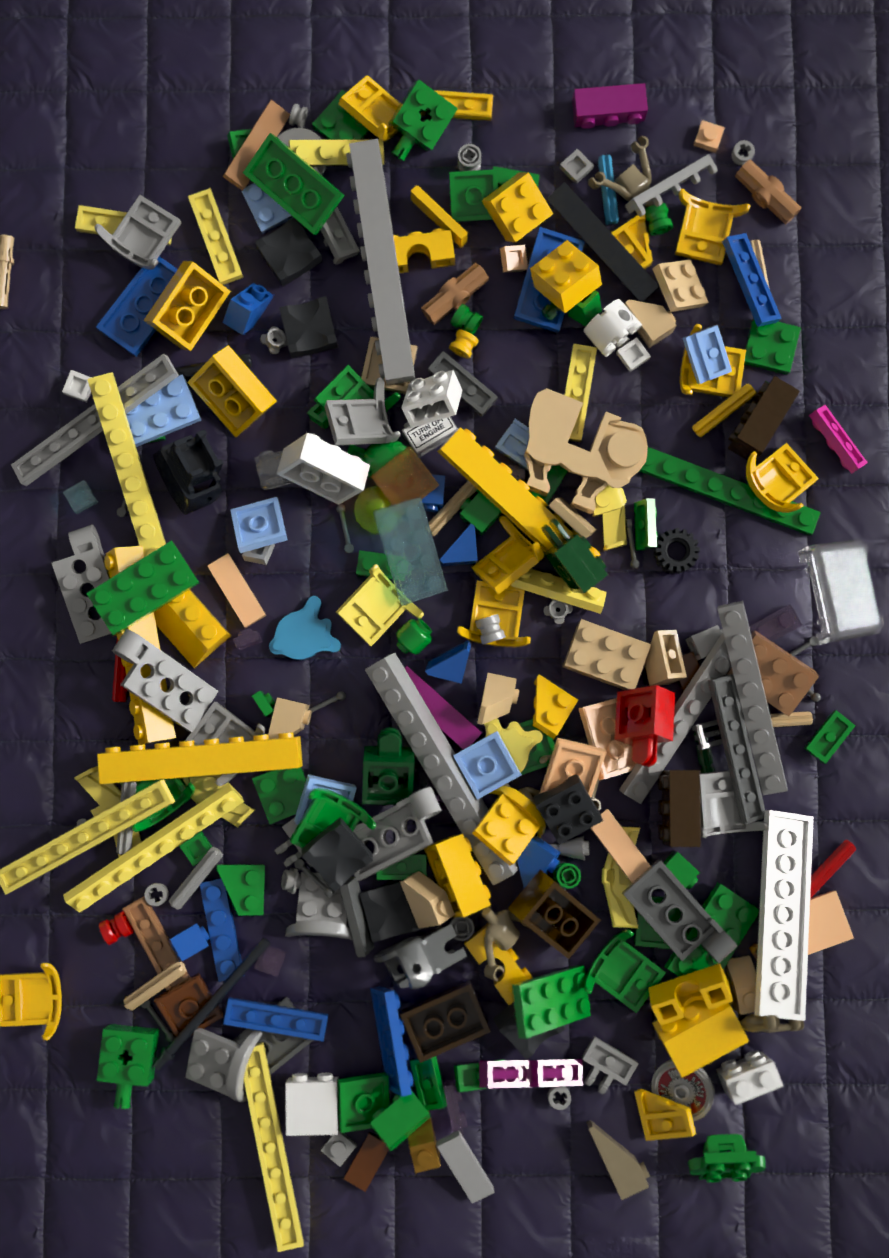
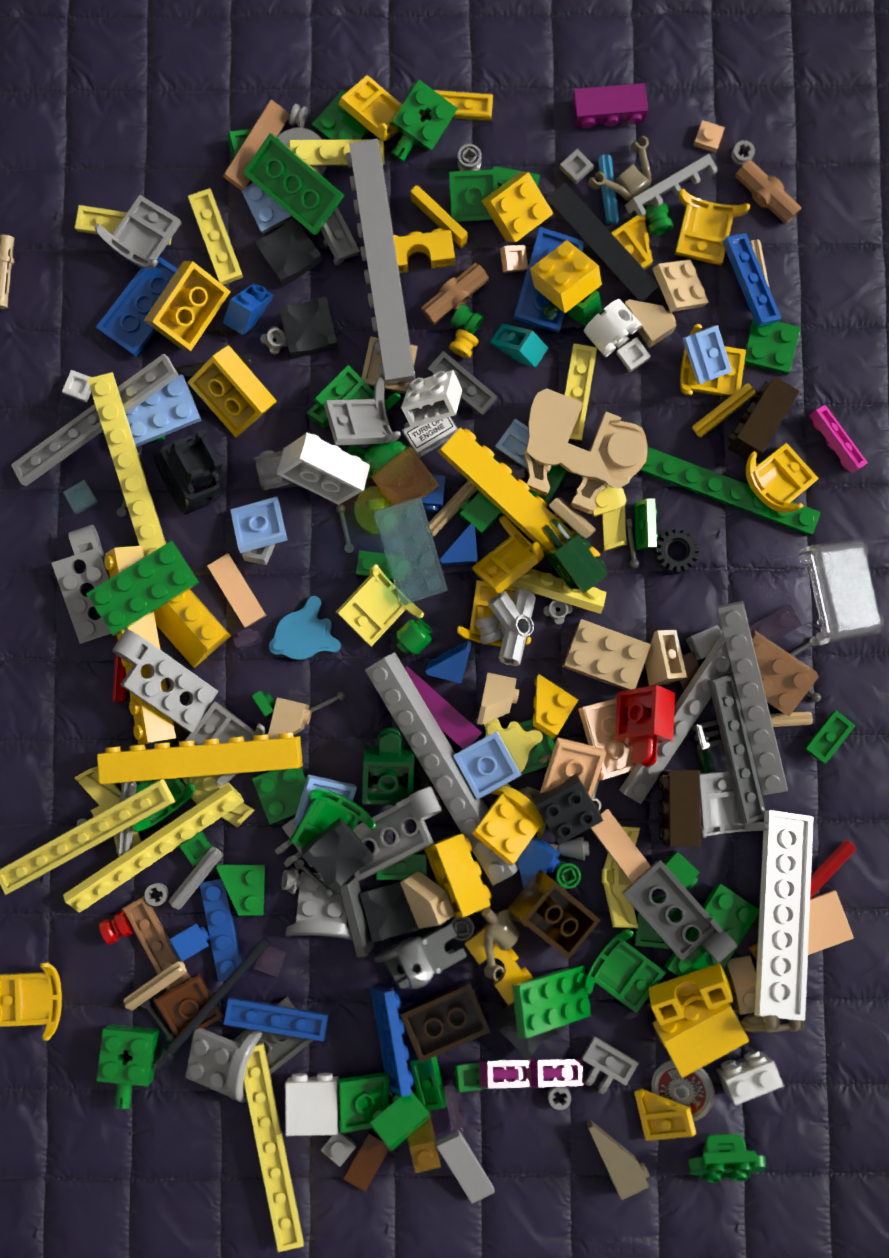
(515, 621): none -> light grey piece
(519, 344): none -> teal slope

